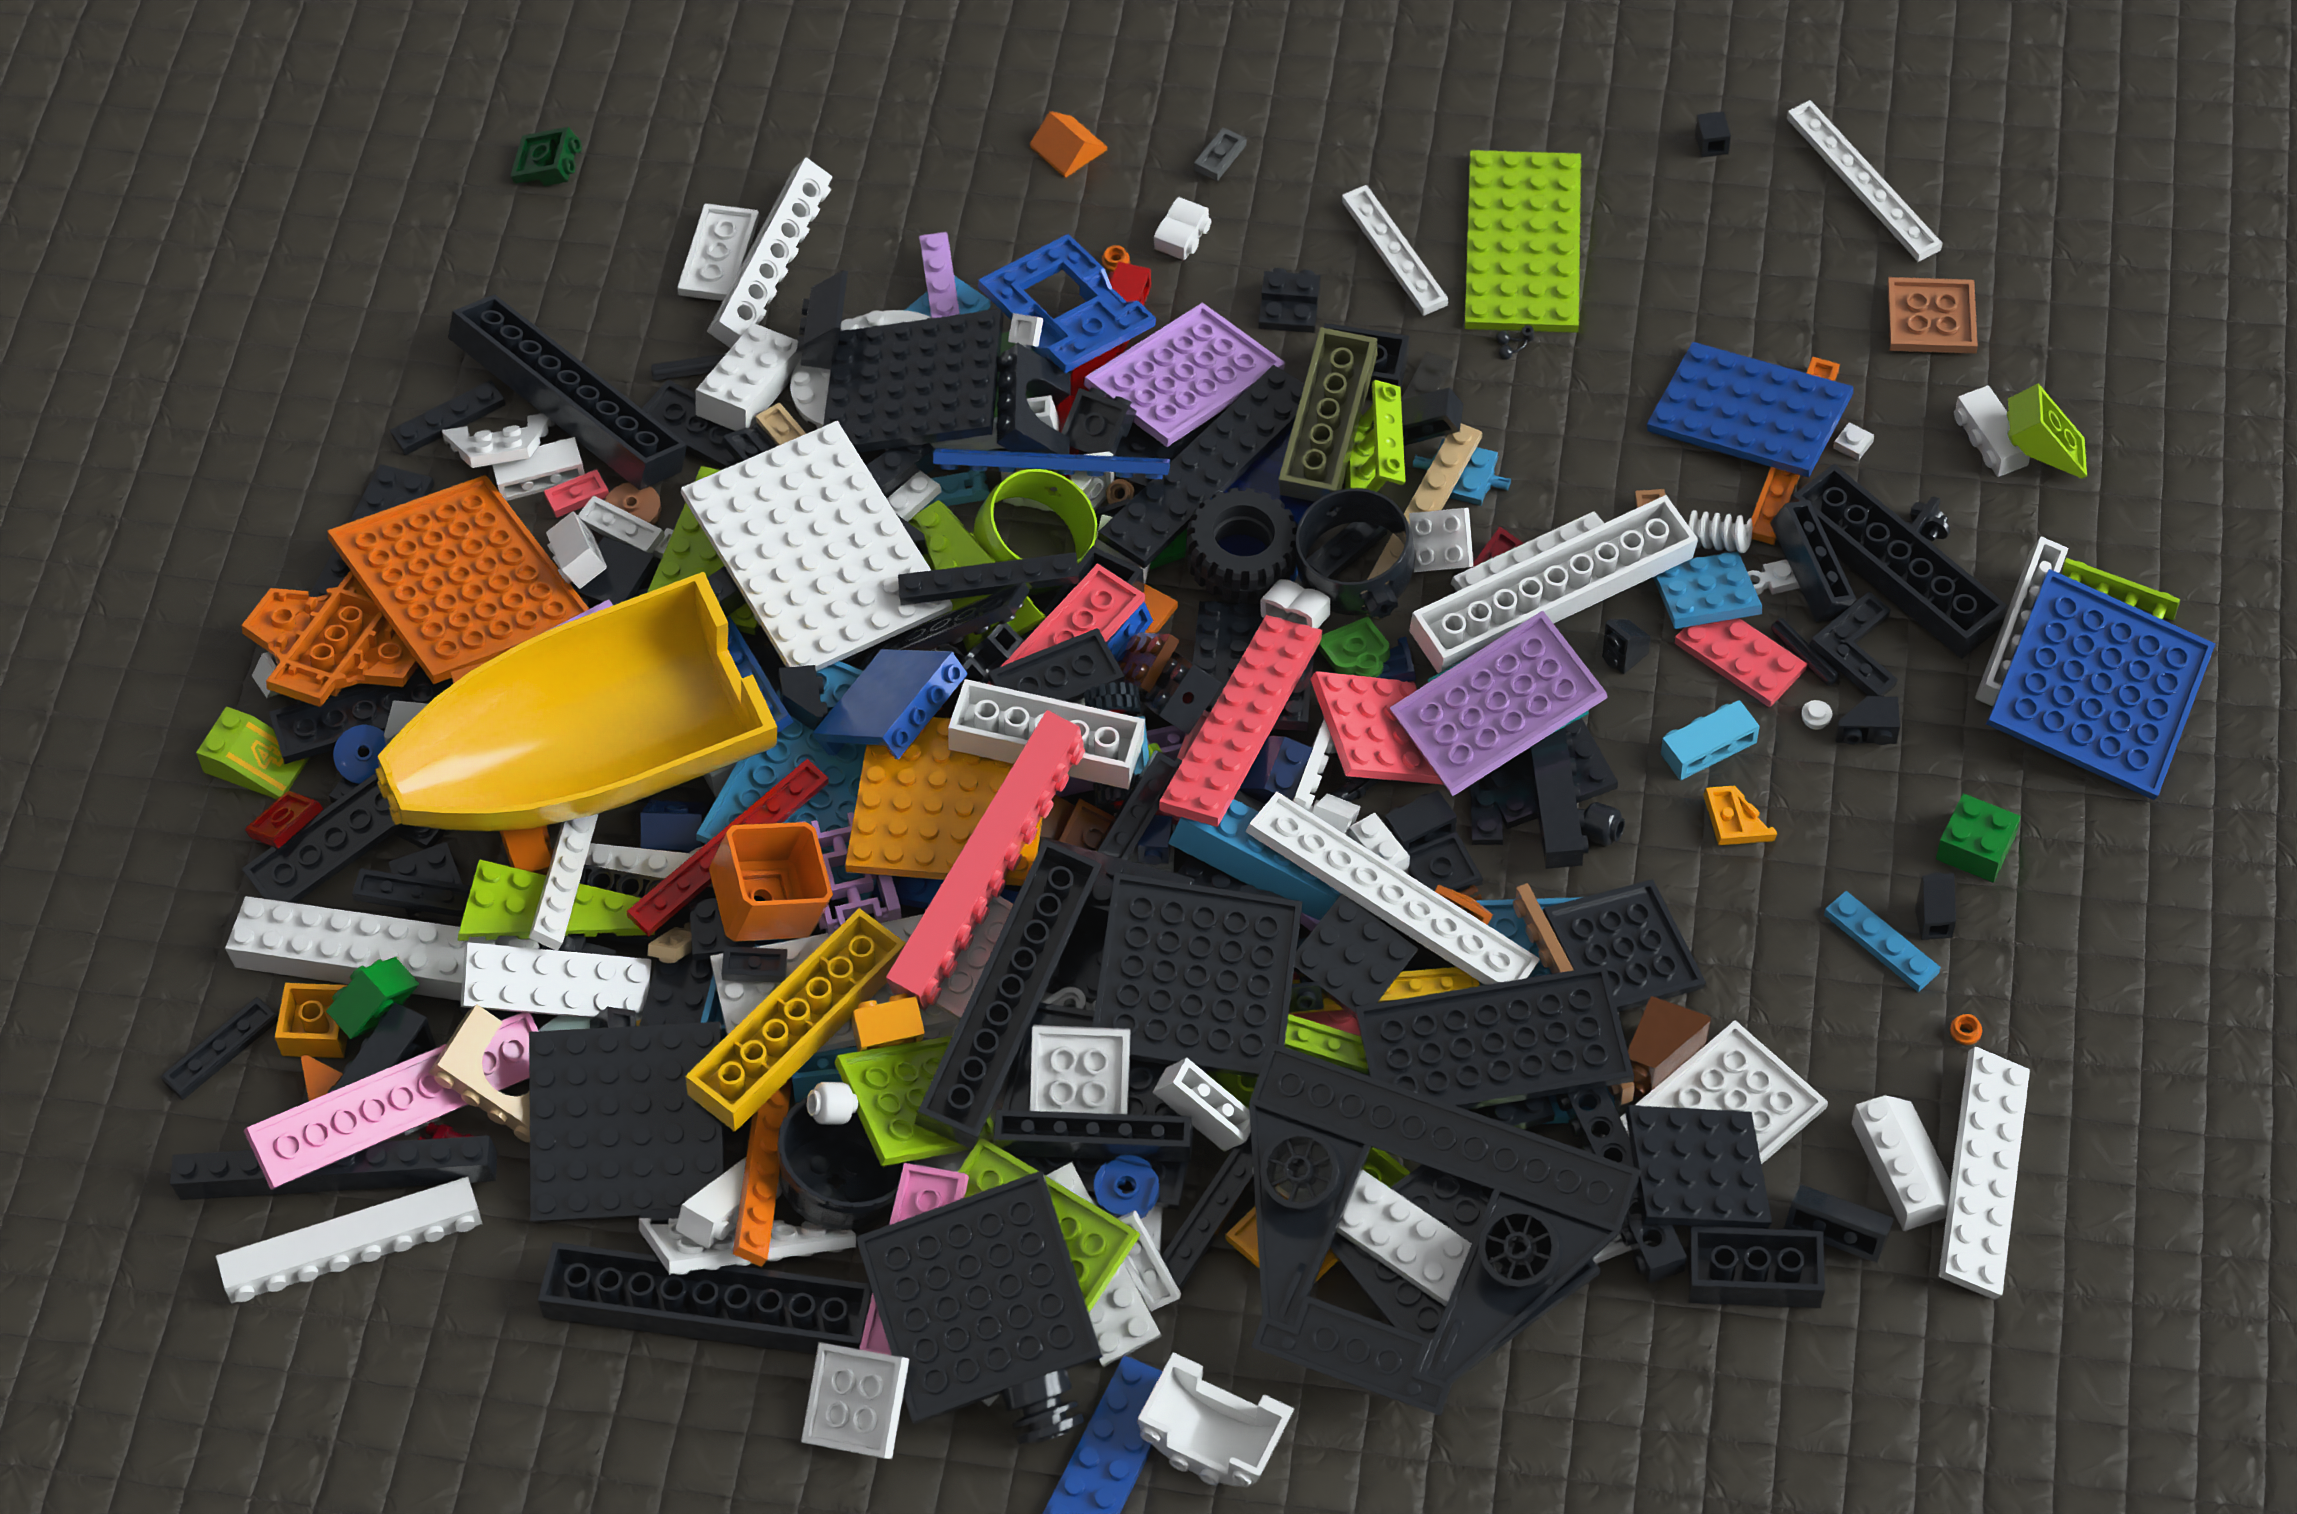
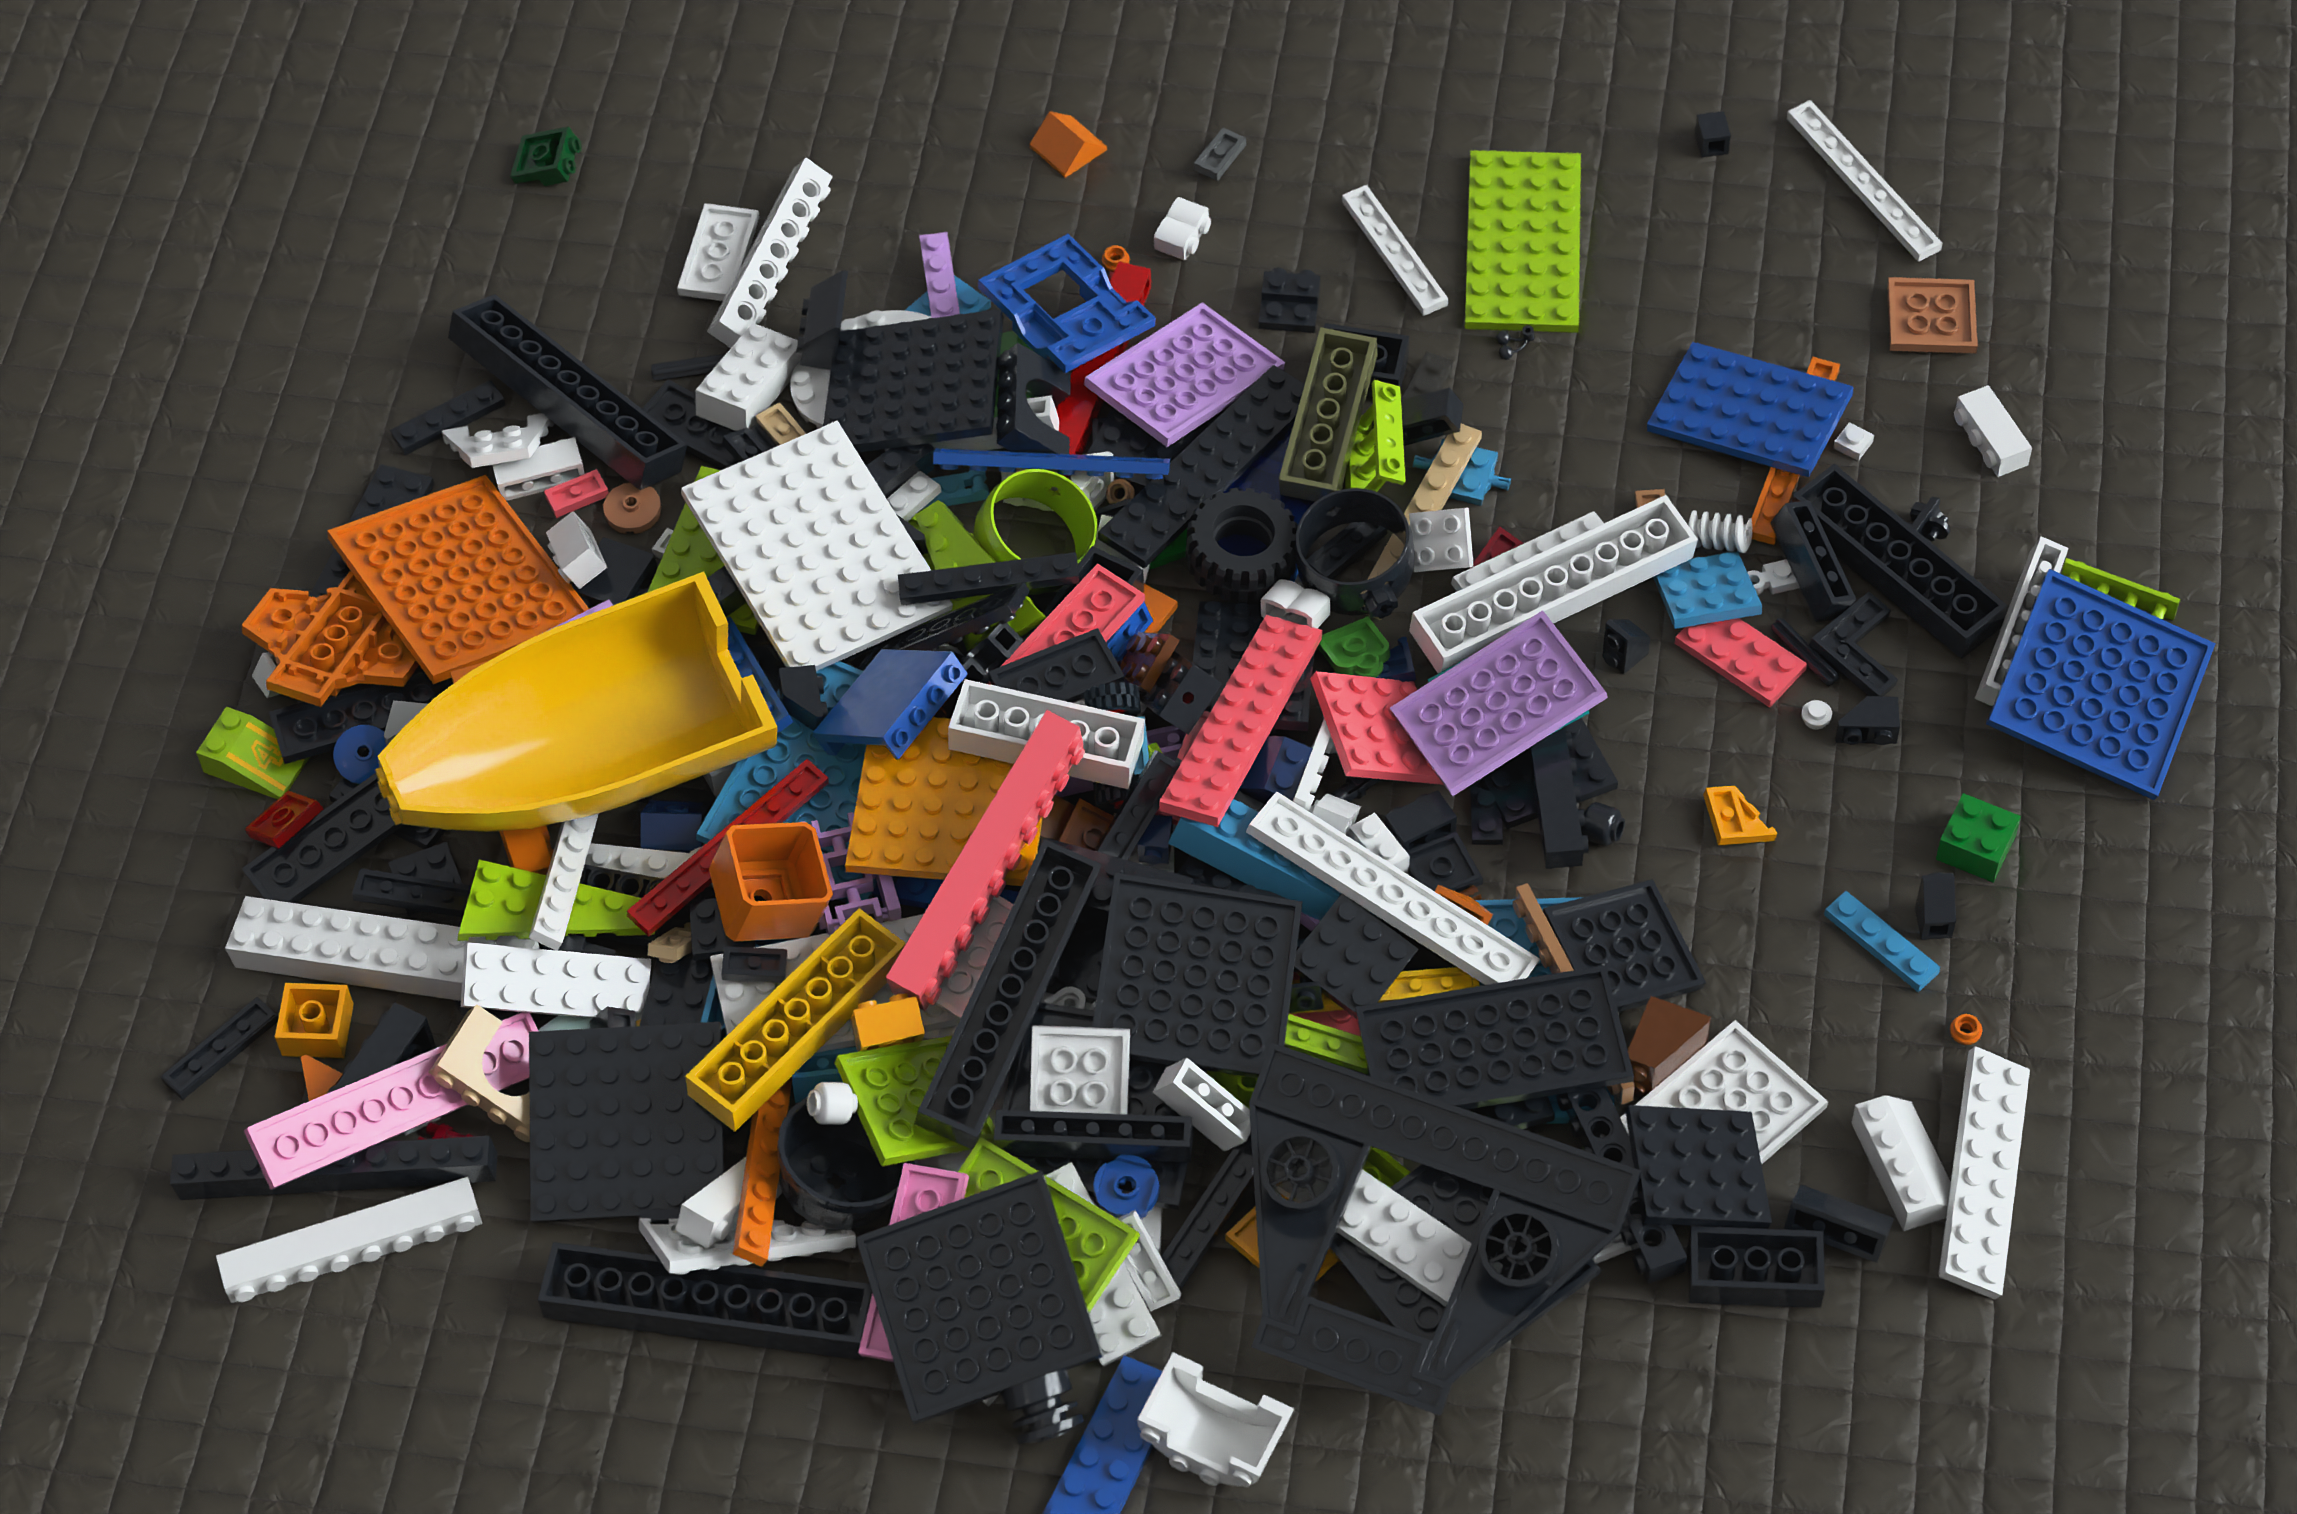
(370, 995): green brick -> none
(620, 525): white plate -> none
(855, 1400): white plate -> none
(1025, 330): white plate -> none
(1098, 422): black plate -> none
(1709, 739): medium azure brick -> none
(2045, 431): lime slope -> none

